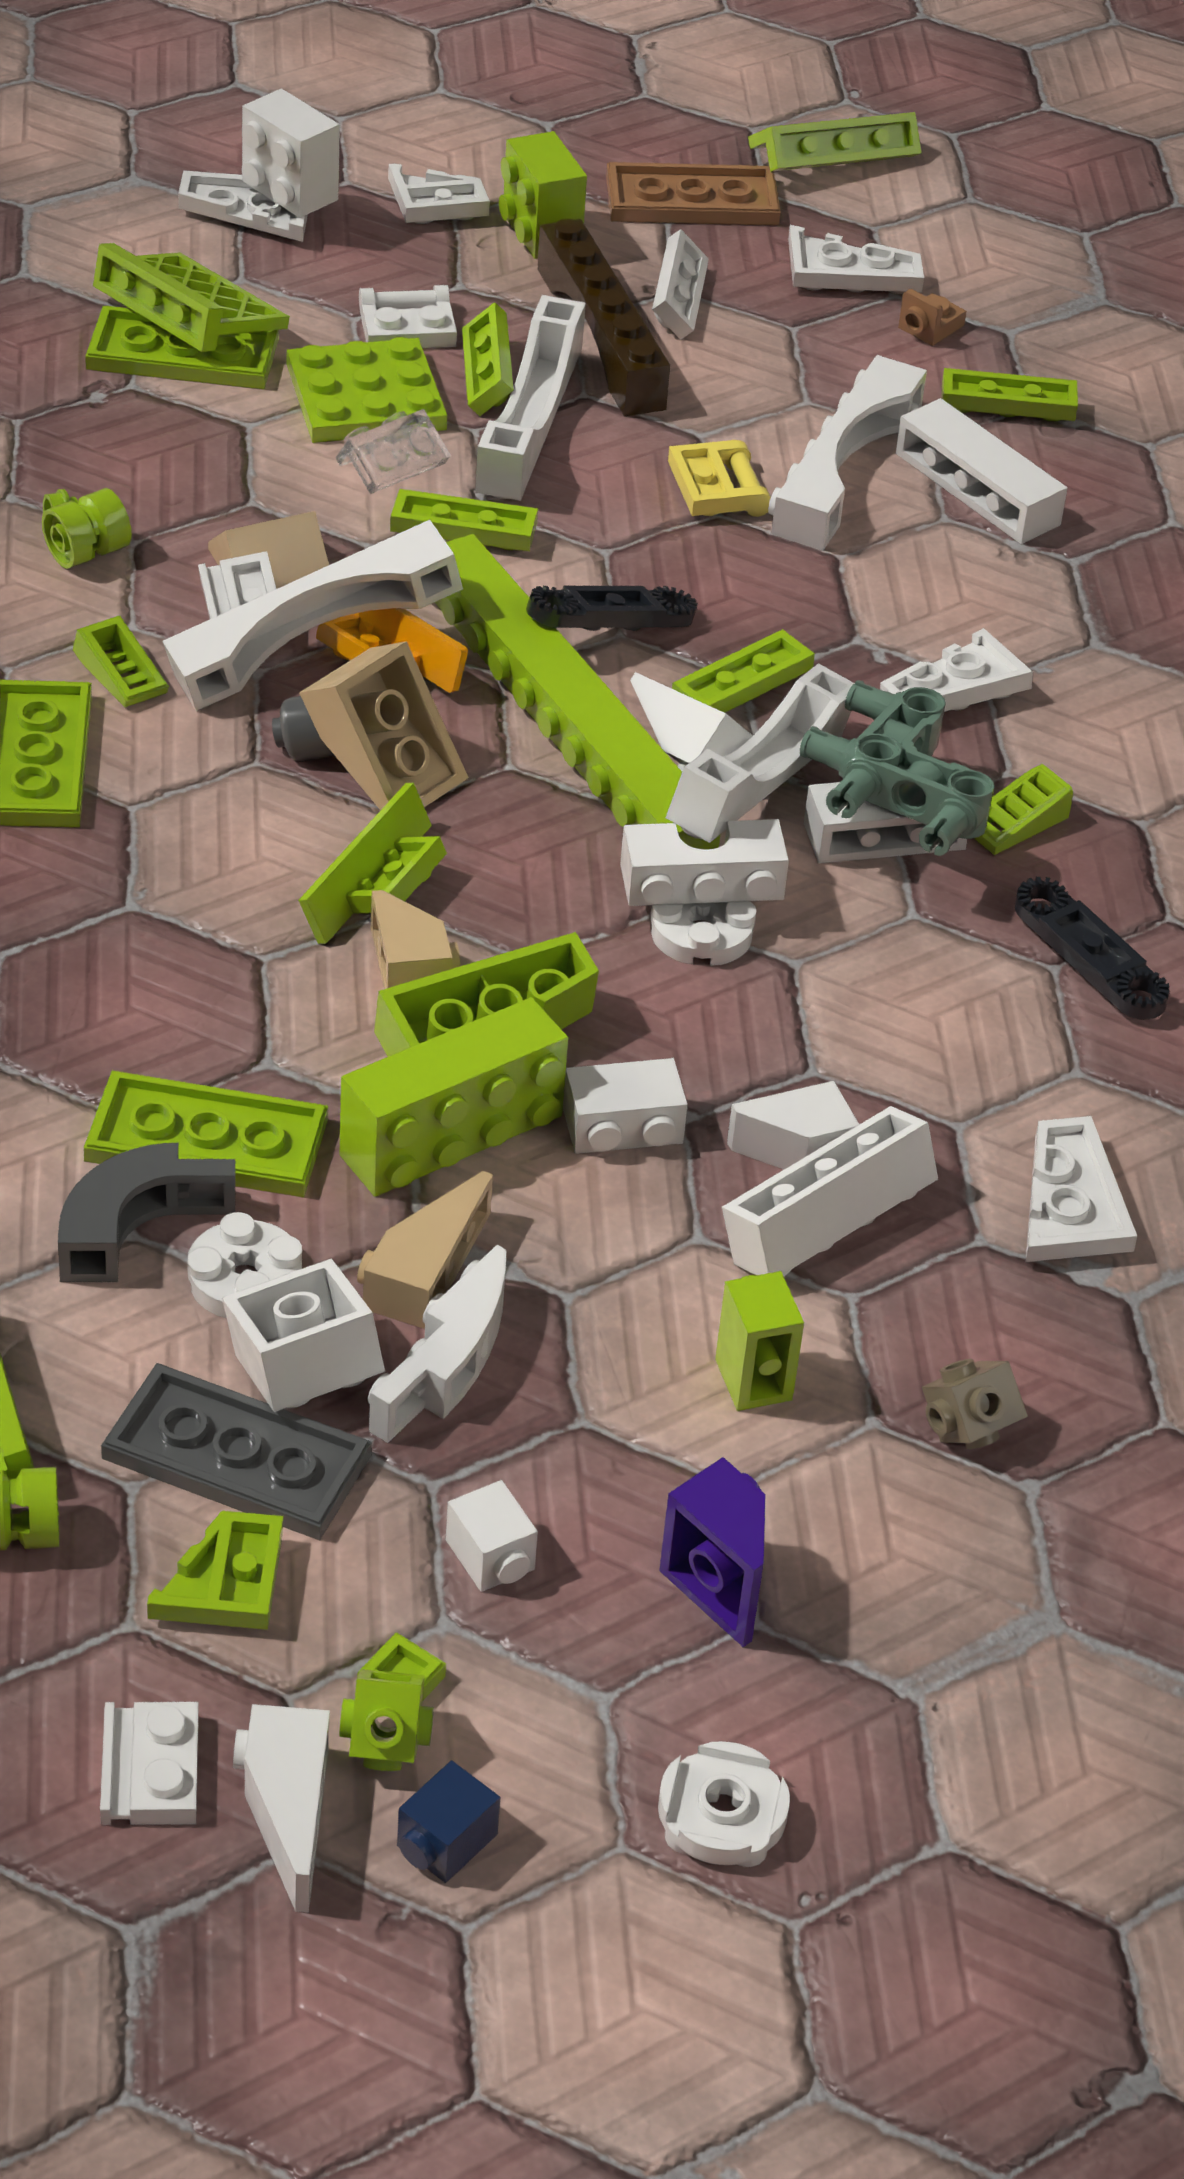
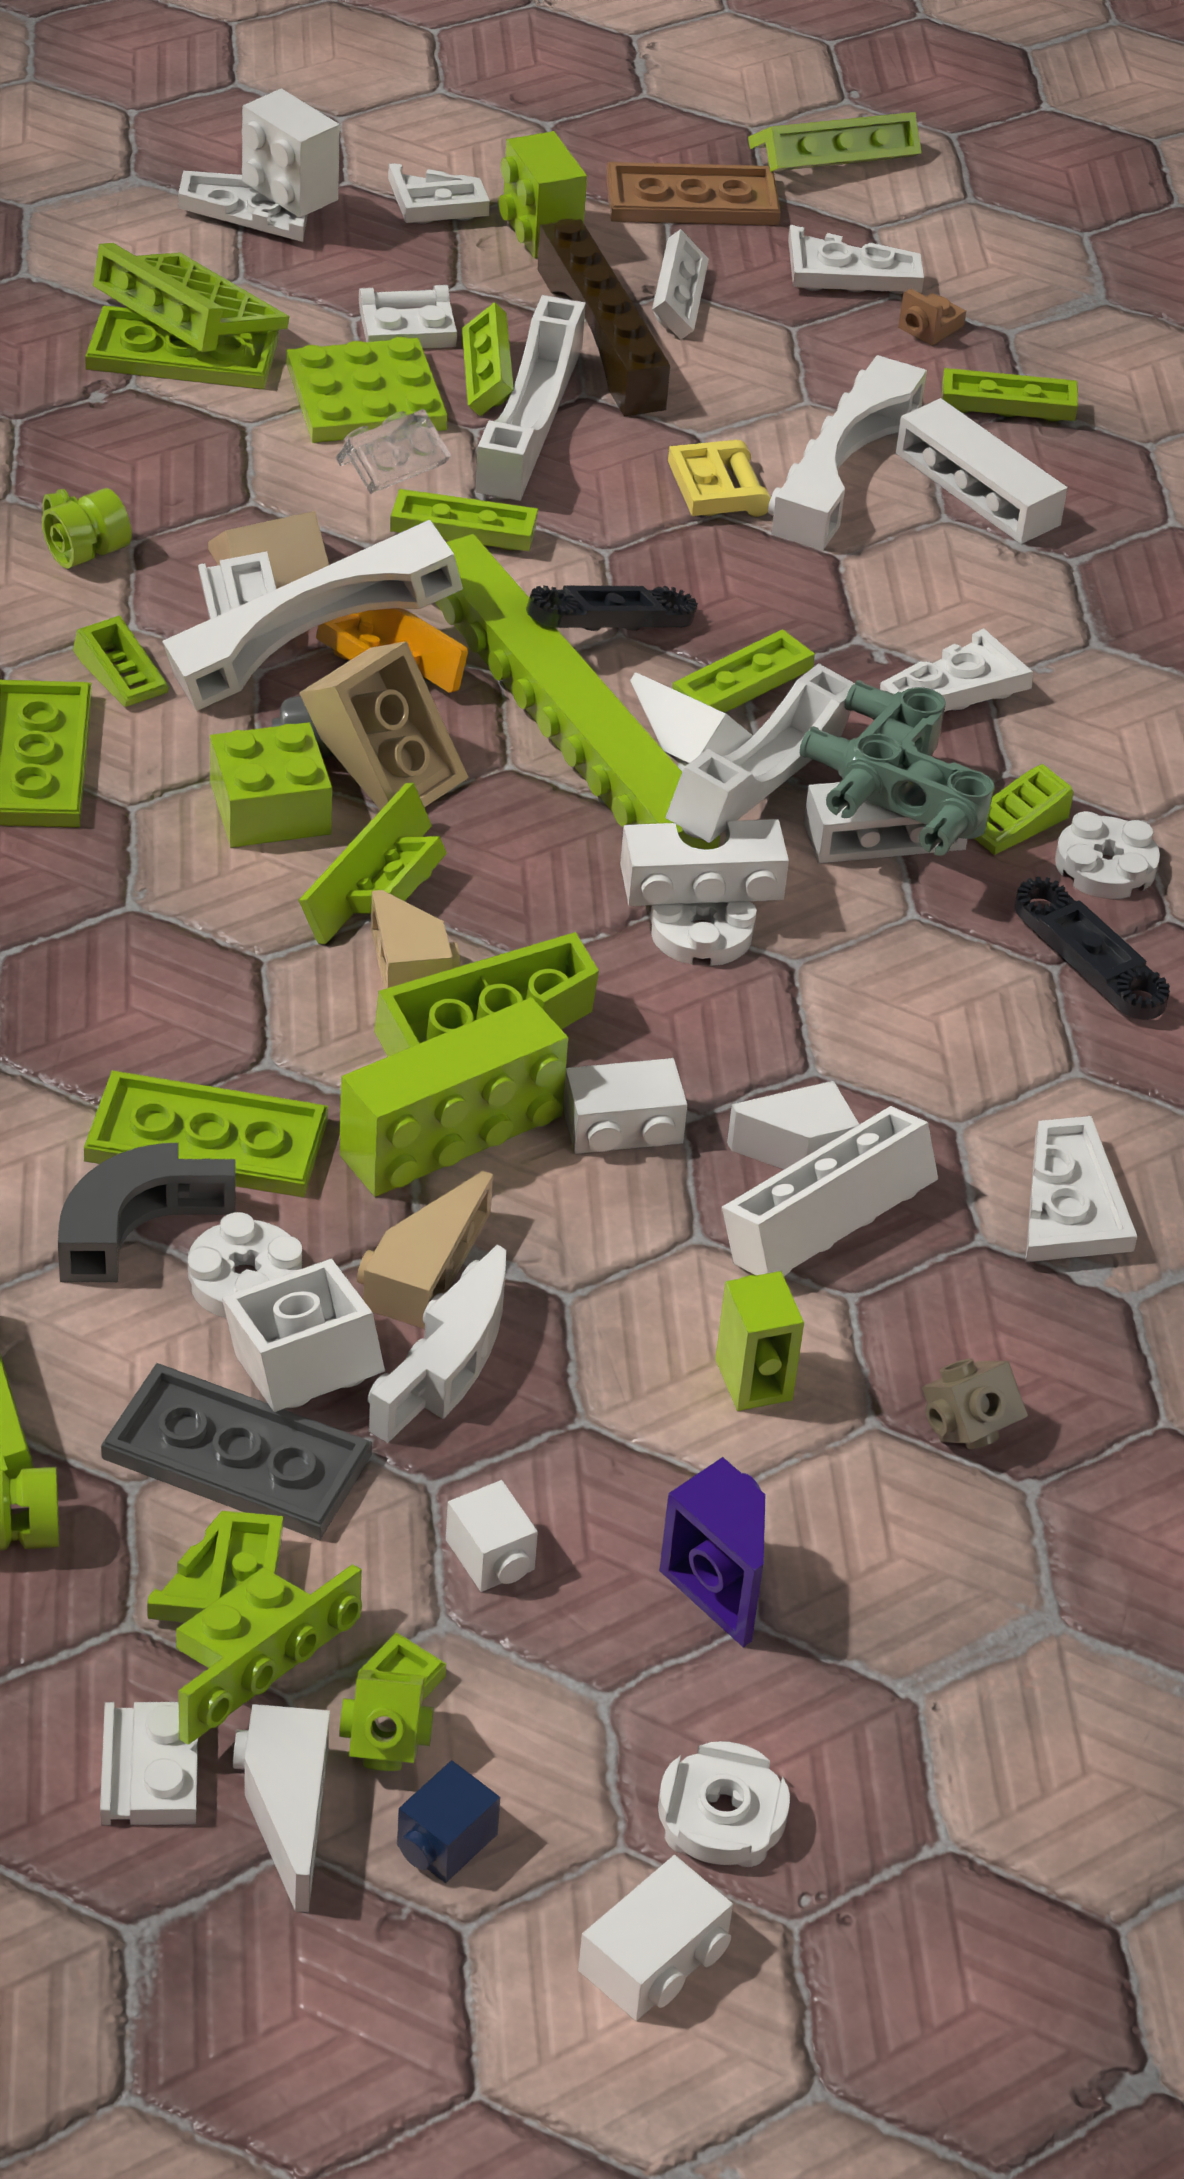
(255, 1639): none -> lime bracket
(270, 784): none -> lime brick
(656, 1938): none -> white brick
(1091, 837): none -> white plate

